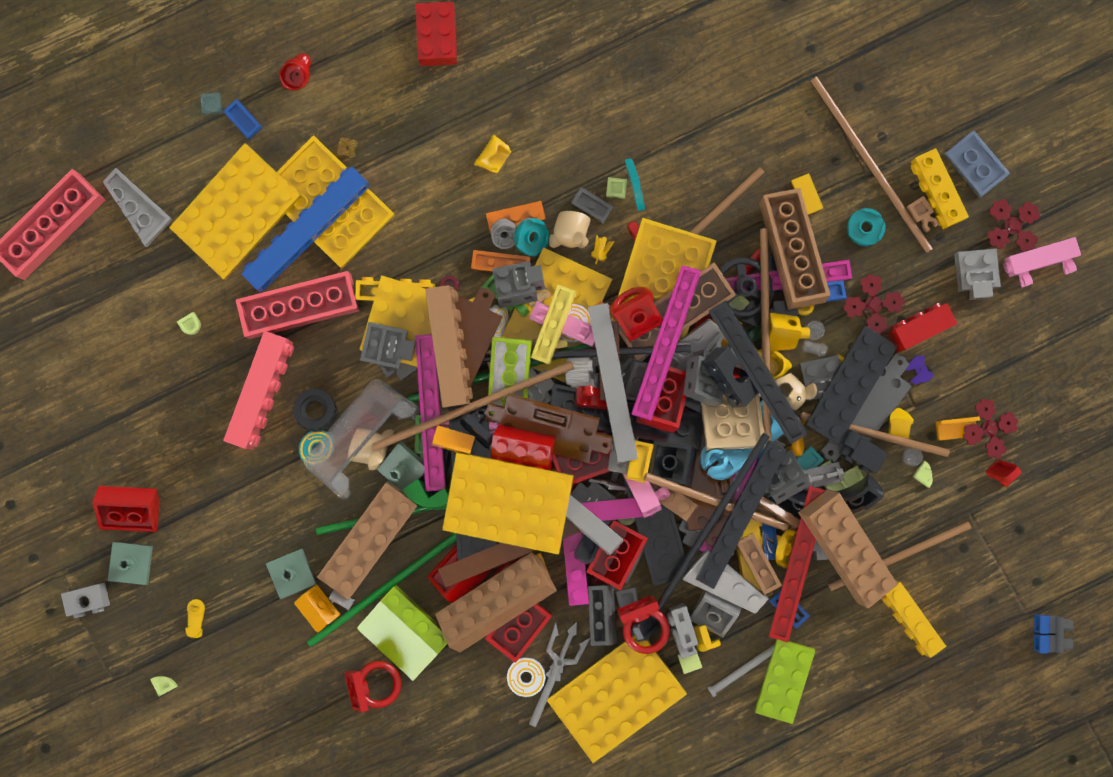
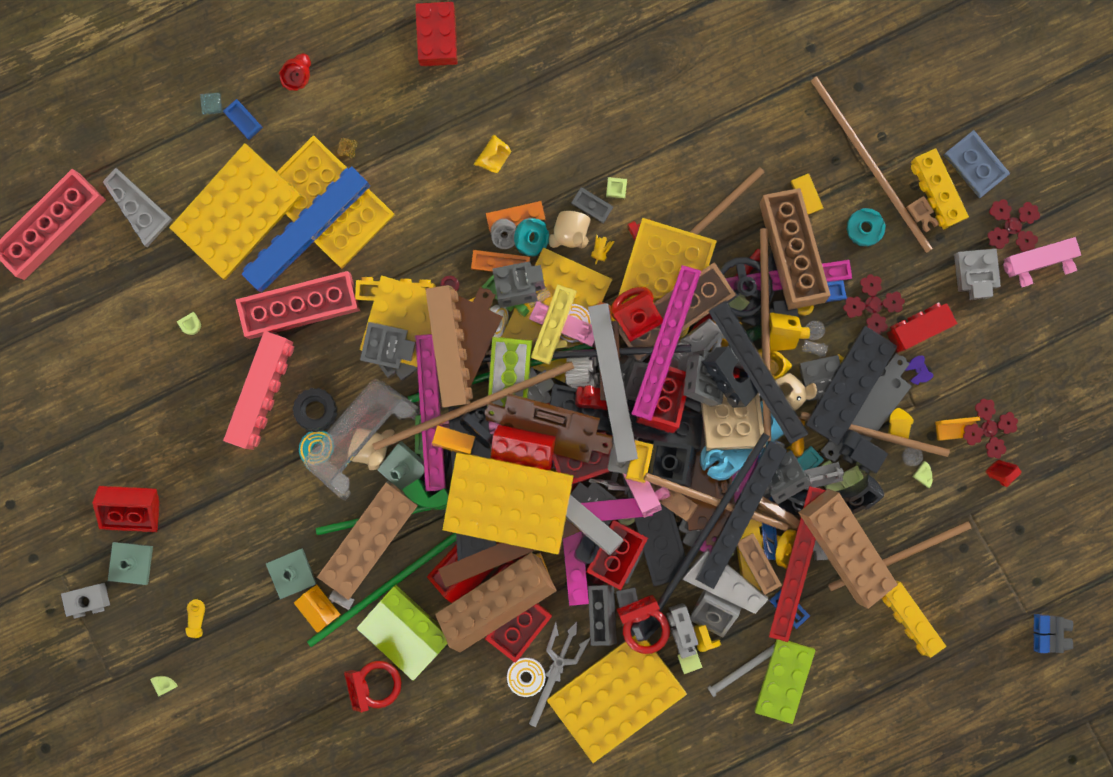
(635, 183): teal tile -> none

